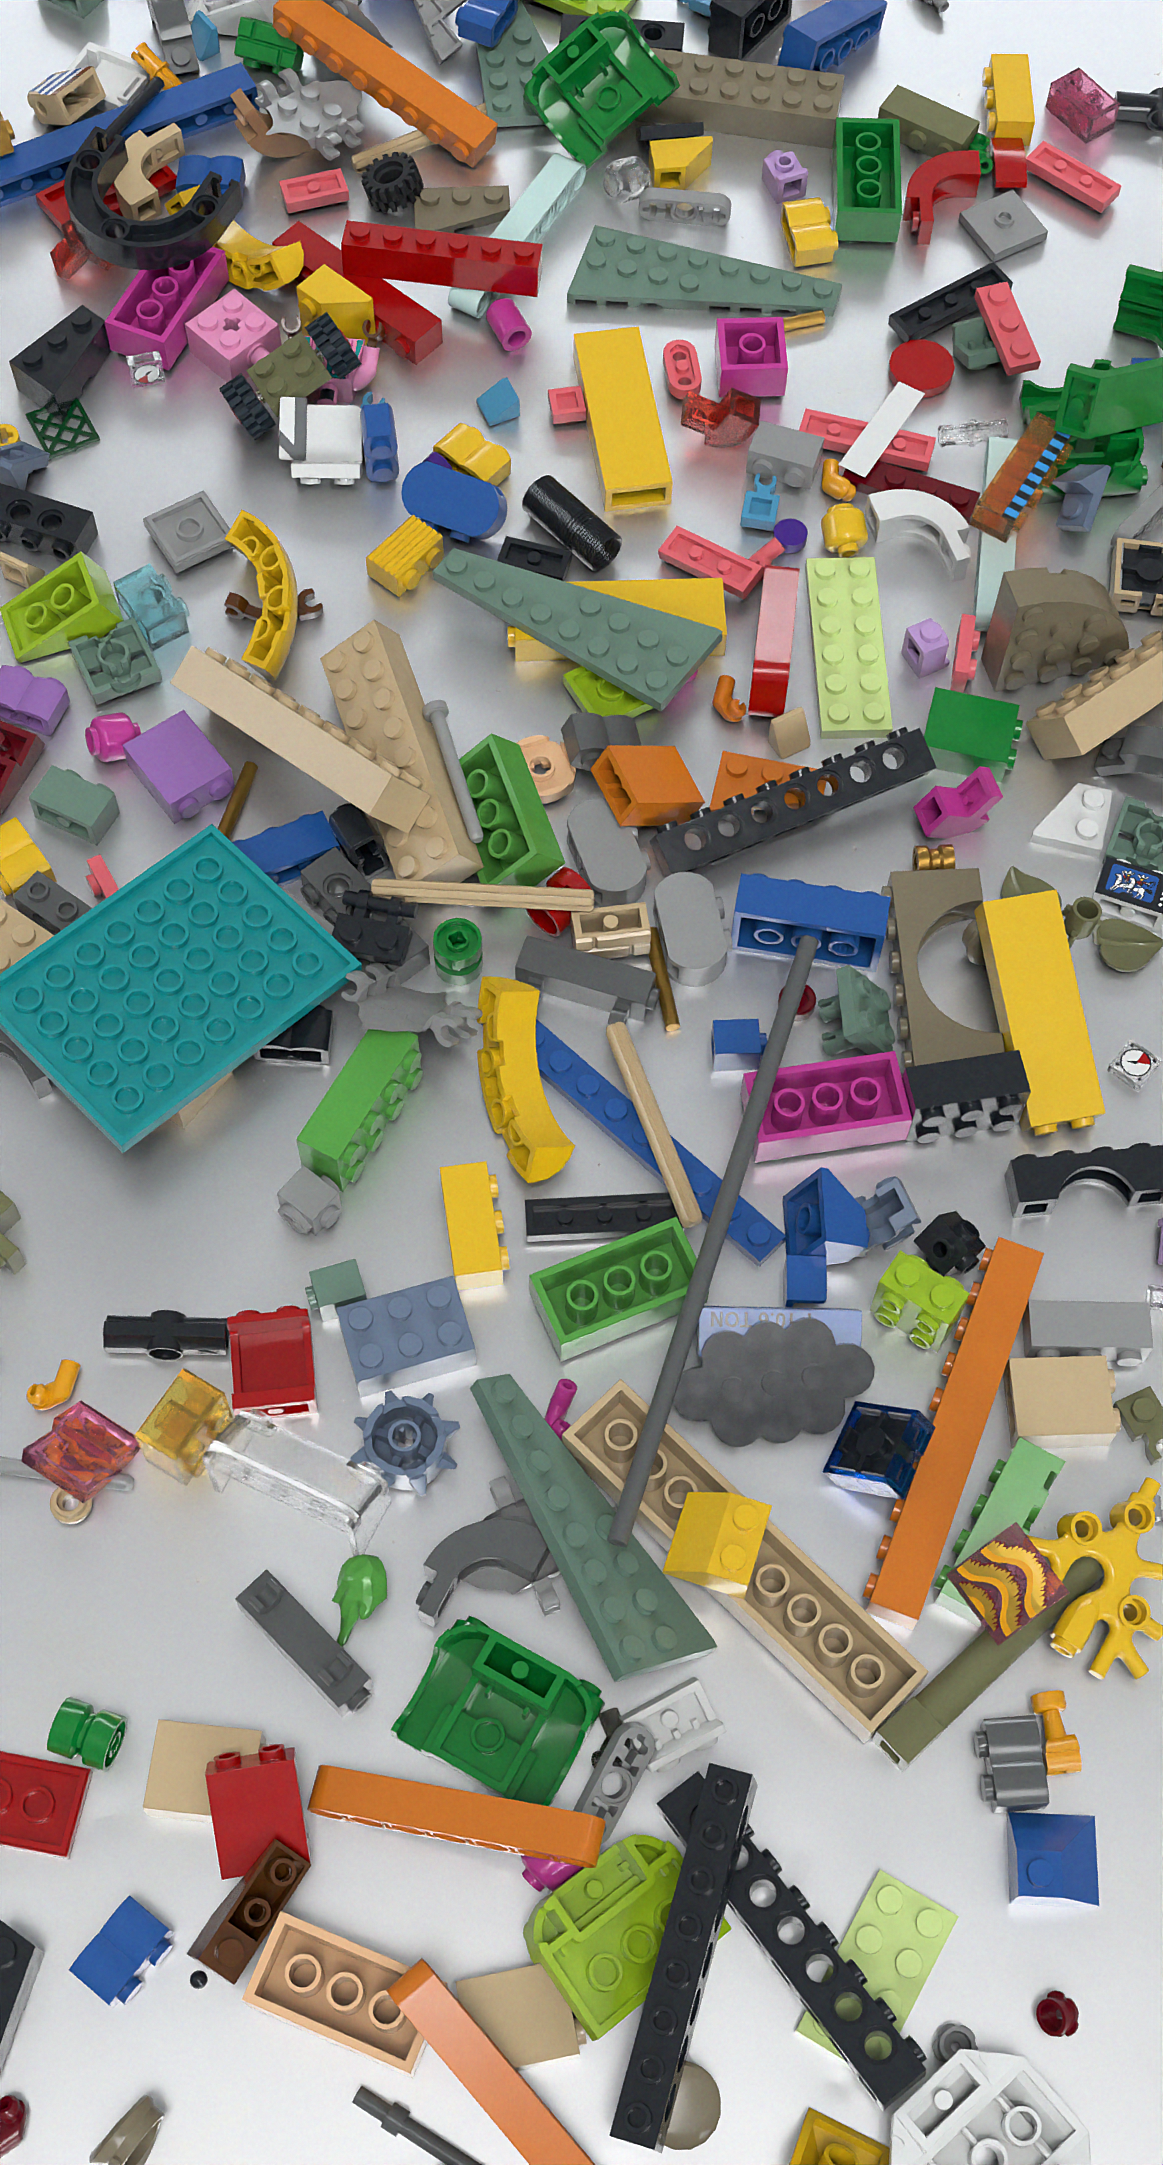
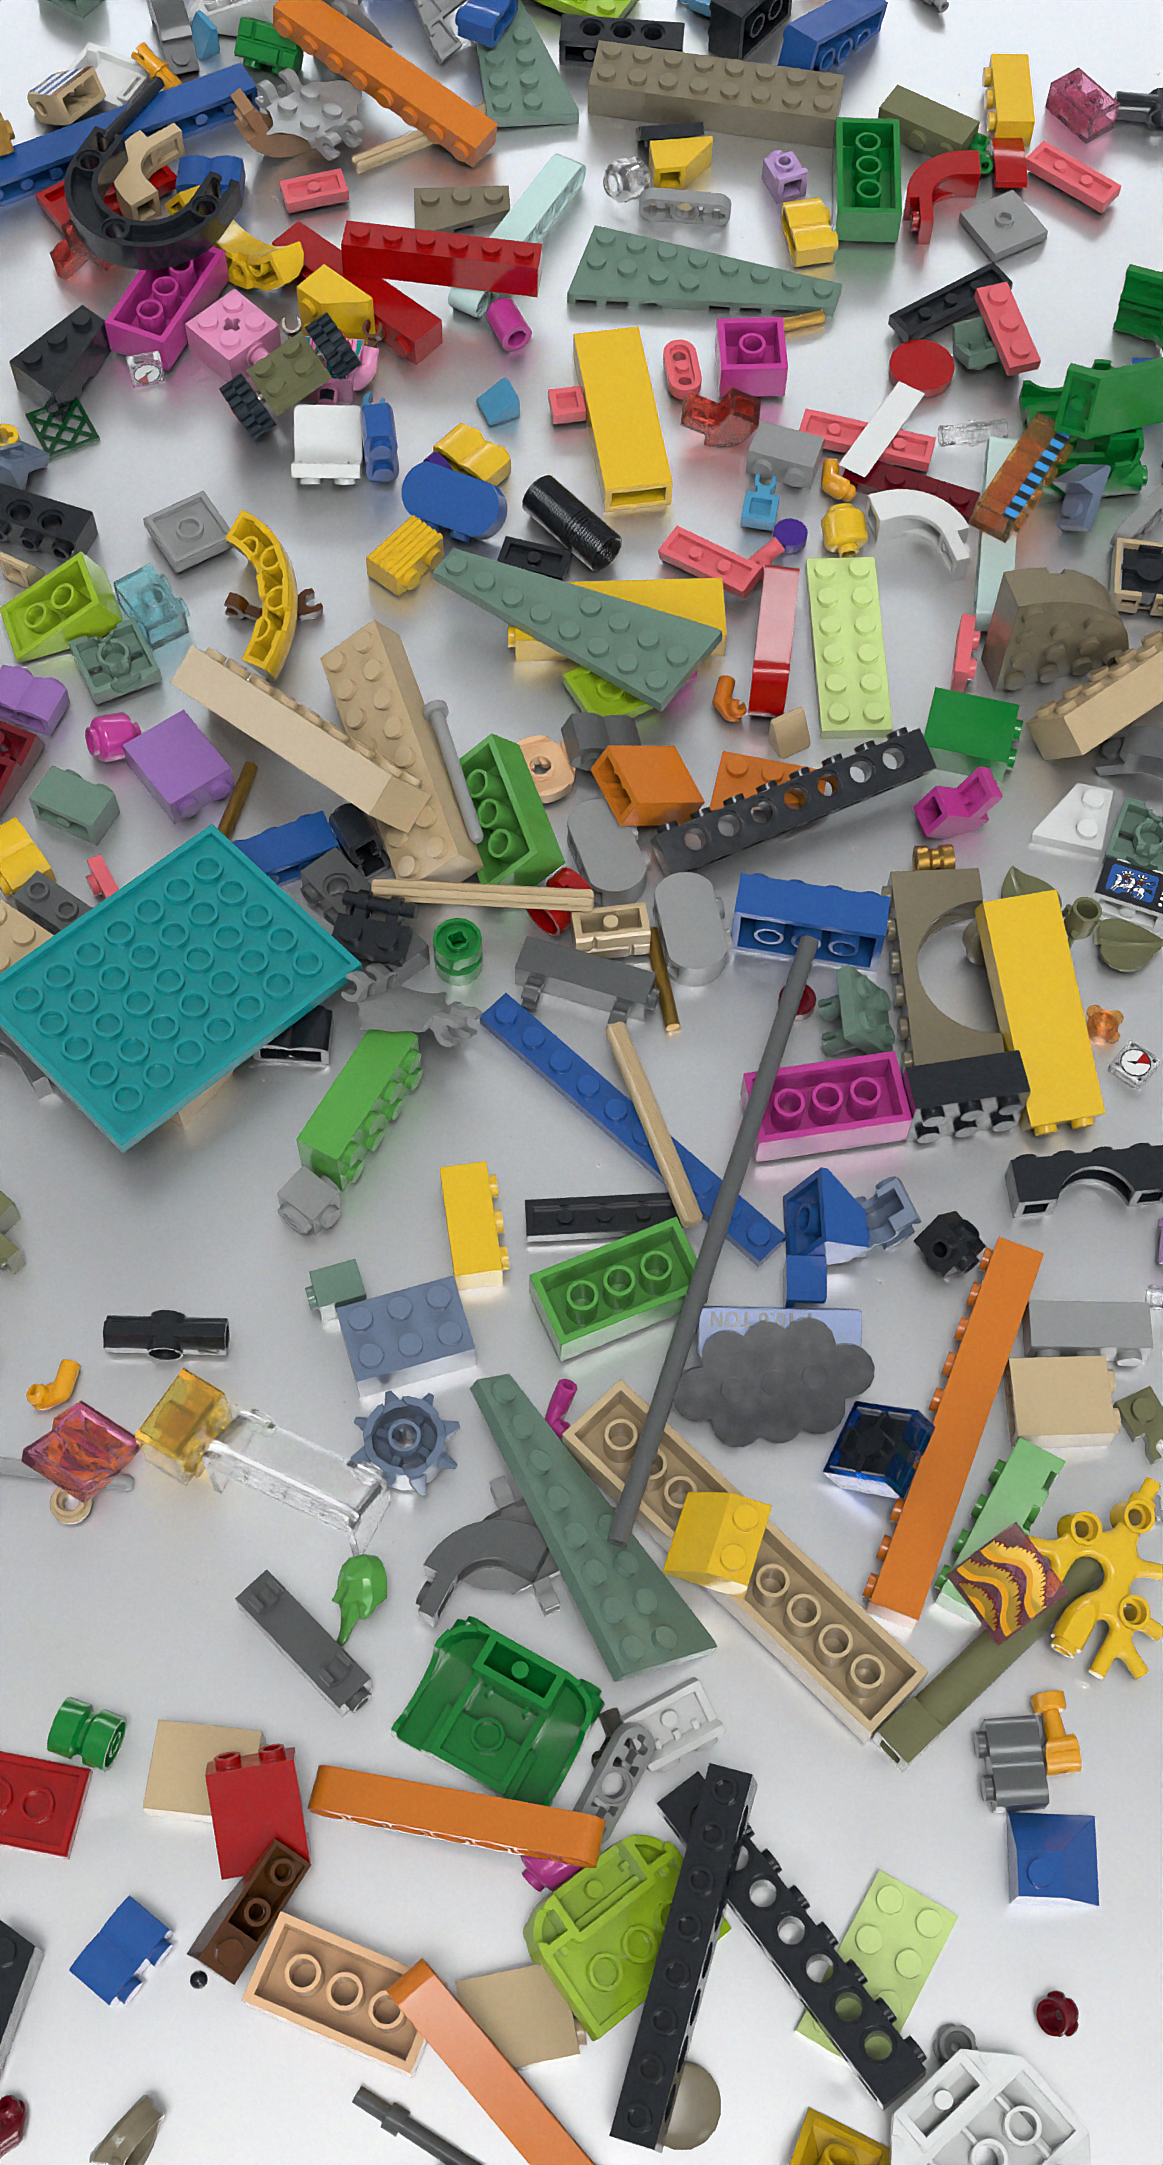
(273, 1362): red panel -> none
(292, 428): sticker -> none
(392, 182): black tyre -> none
(513, 1080): yellow brick -> none
(597, 84): green piece -> none
(737, 1044): blue brick -> none
(919, 1301): lime brick -> none
(932, 644): lavender brick -> none
(1101, 1034): none -> clear orange plate

